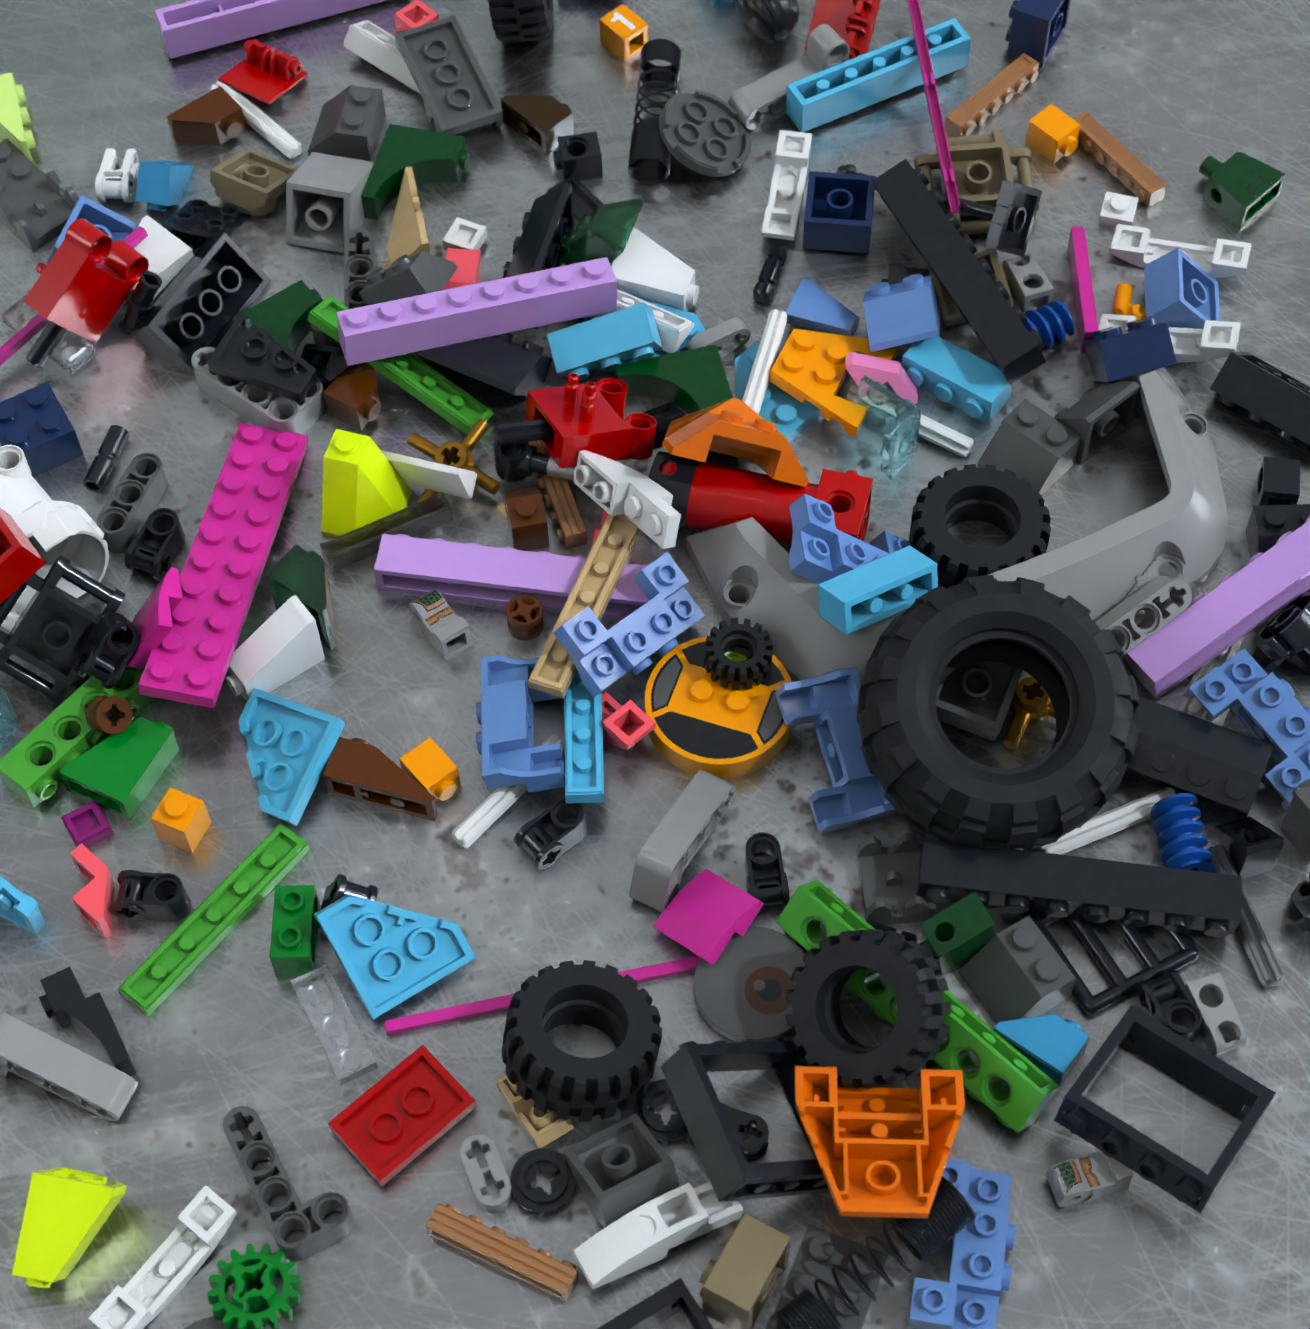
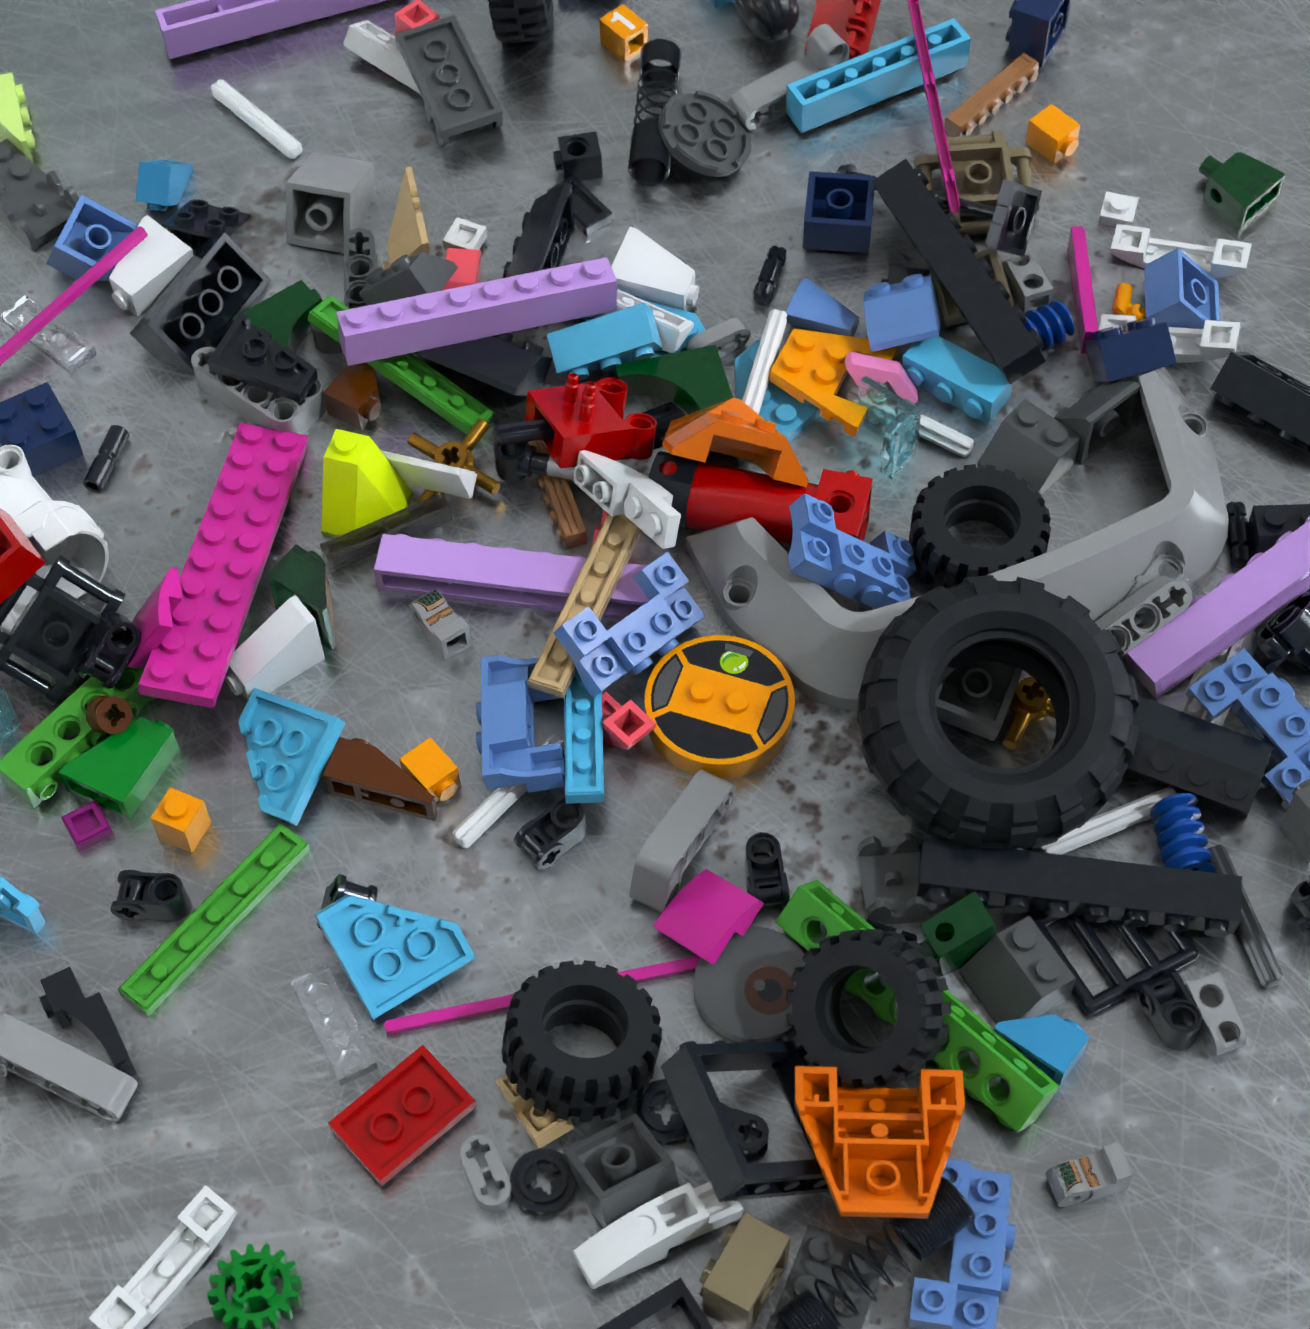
(61, 1221): neon yellow slope -> none
(78, 291): red piece -> none
(96, 897): coral slope -> none
(116, 182): white piece -> none
(132, 501): dark grey beam -> none
(140, 300): black pin -> none
(154, 549): black piece -> none
(208, 120): reddish brown slope -> none
(251, 181): dark tan slope -> none
(264, 72): red hinge -> none
(275, 1181): dark grey beam -> none
(294, 930): green brick -> none
(326, 359): black slope -> none
(350, 124): dark grey slope -> none
(432, 158): dark green arch -> none
(502, 1251): medium nougat piece -> none
(526, 518): reddish brown slope -> none
(527, 608): reddish brown wheel -> none
(538, 119): dark brown slope -> none
(601, 233): clear green slope -> none
(738, 636): black tyre -> none
(787, 185): white slope -> none
(832, 707): medium blue bracket -> none
(876, 589): medium azure brick -> none
(1119, 161): medium nougat piece -> none
(1189, 1065): black window -> none
(1238, 534): none -> black axle
(1250, 846): black slope -> none
(1278, 481): black brick -> none

